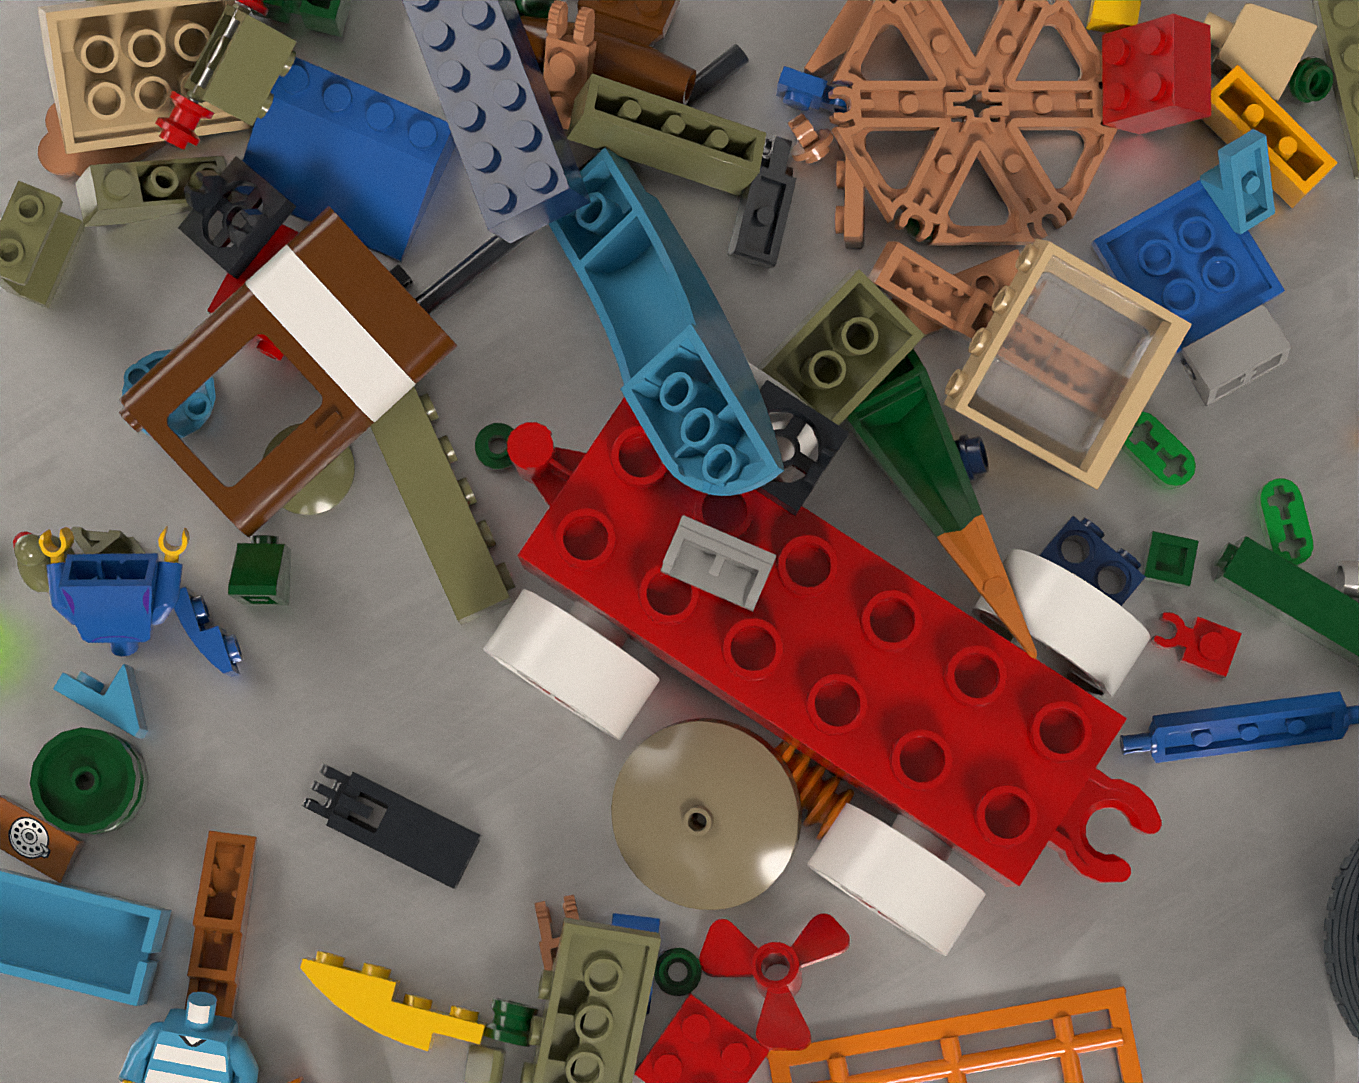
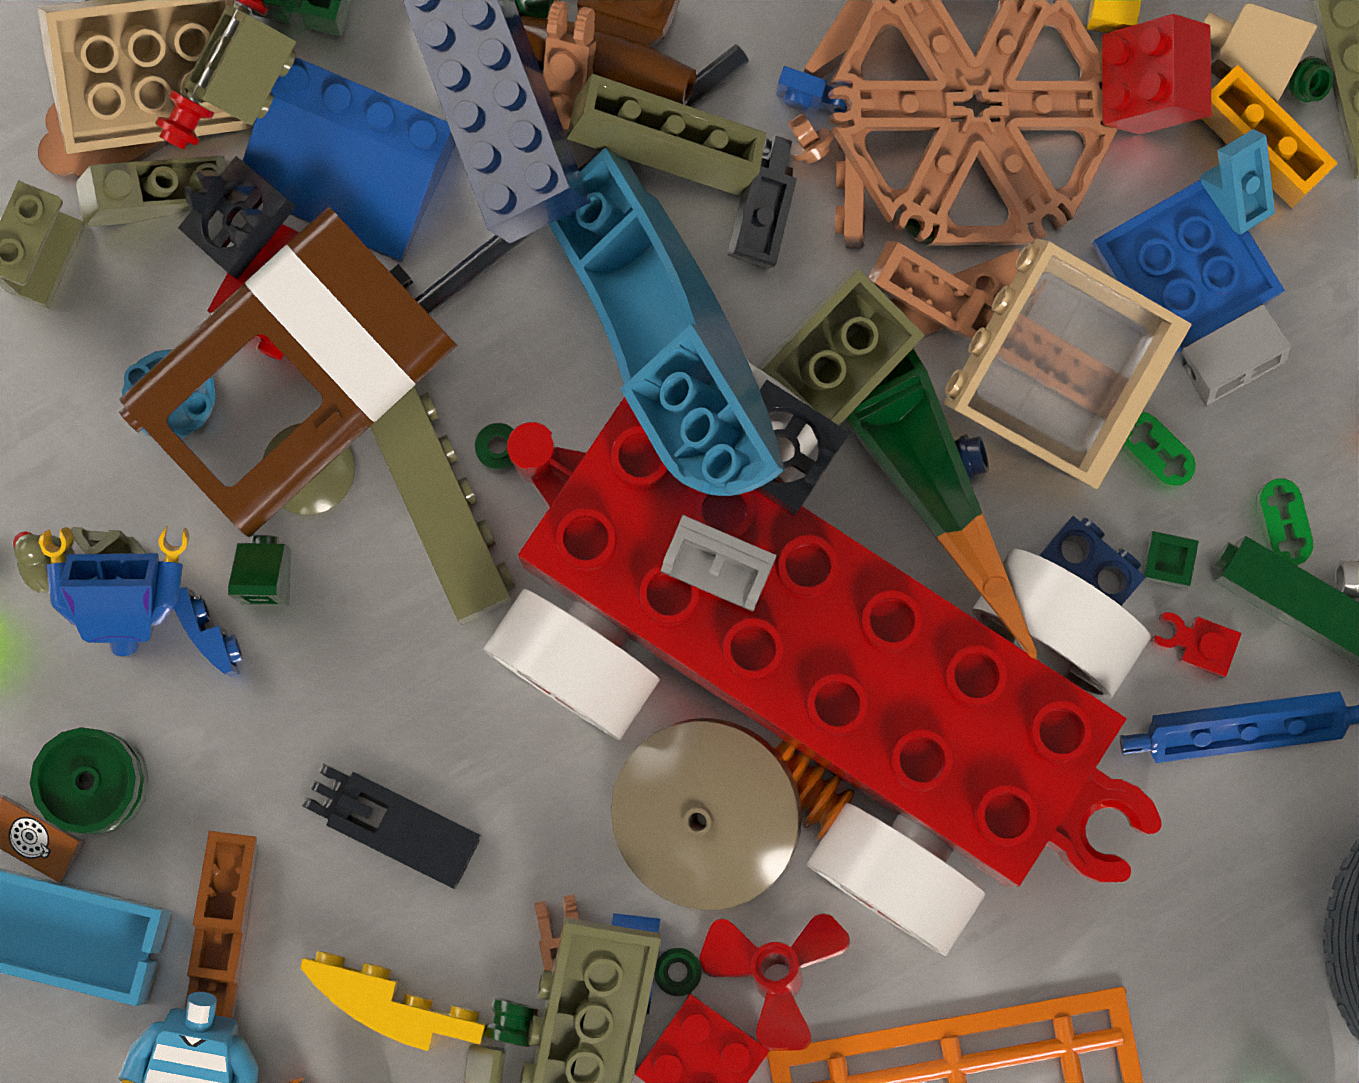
(119, 704): dark azure slope -> none

